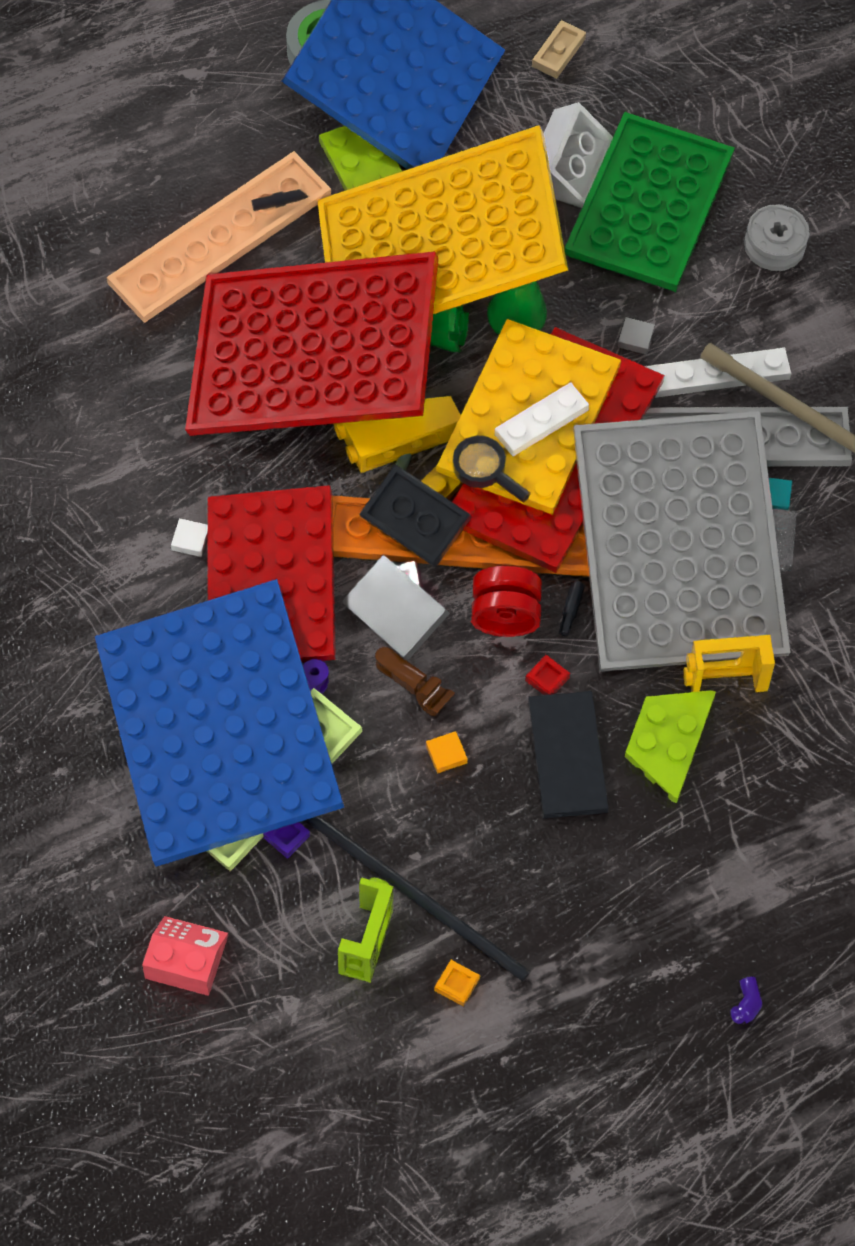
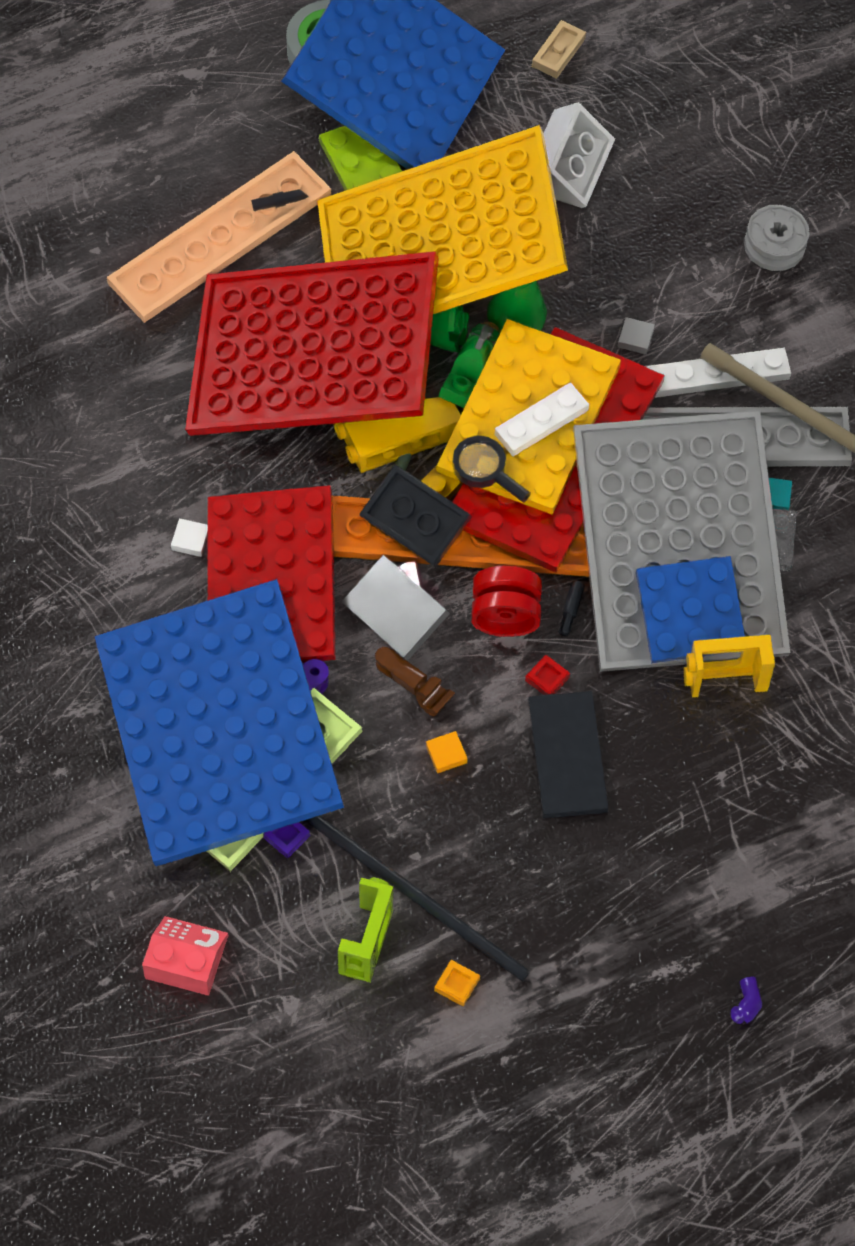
(470, 364): none -> green plate
(649, 201): green plate -> none
(668, 737): lime wing -> none
(688, 605): none -> blue plate

